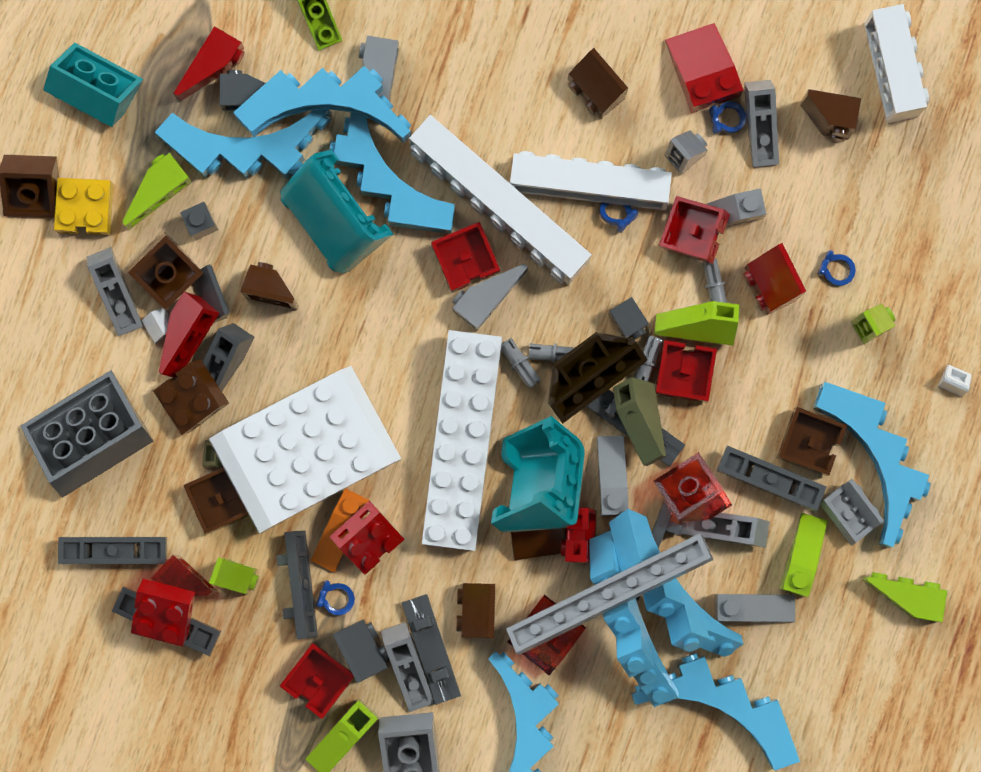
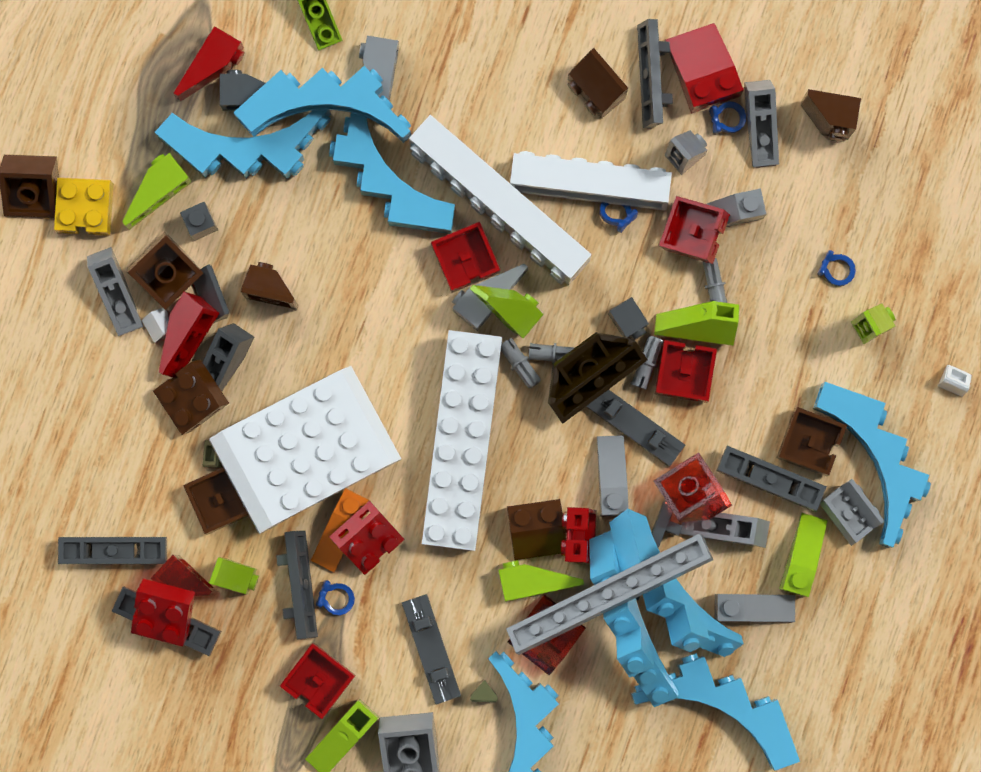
(86, 434): dark grey slope -> none
(92, 84): teal slope -> none
(331, 213): teal windscreen -> none
(361, 650): dark grey slope -> none
(407, 666): light grey slope -> none
(477, 610): reddish brown slope -> none
(484, 693): none -> olive slope
(510, 307): none -> lime slope
(526, 580): none -> lime slope
(545, 478): teal windscreen -> none
(640, 416): olive slope -> none
(650, 74): none -> dark grey hinge
(774, 280): red slope -> none
(896, 63): white brick -> none
(917, 601): lime slope -> none

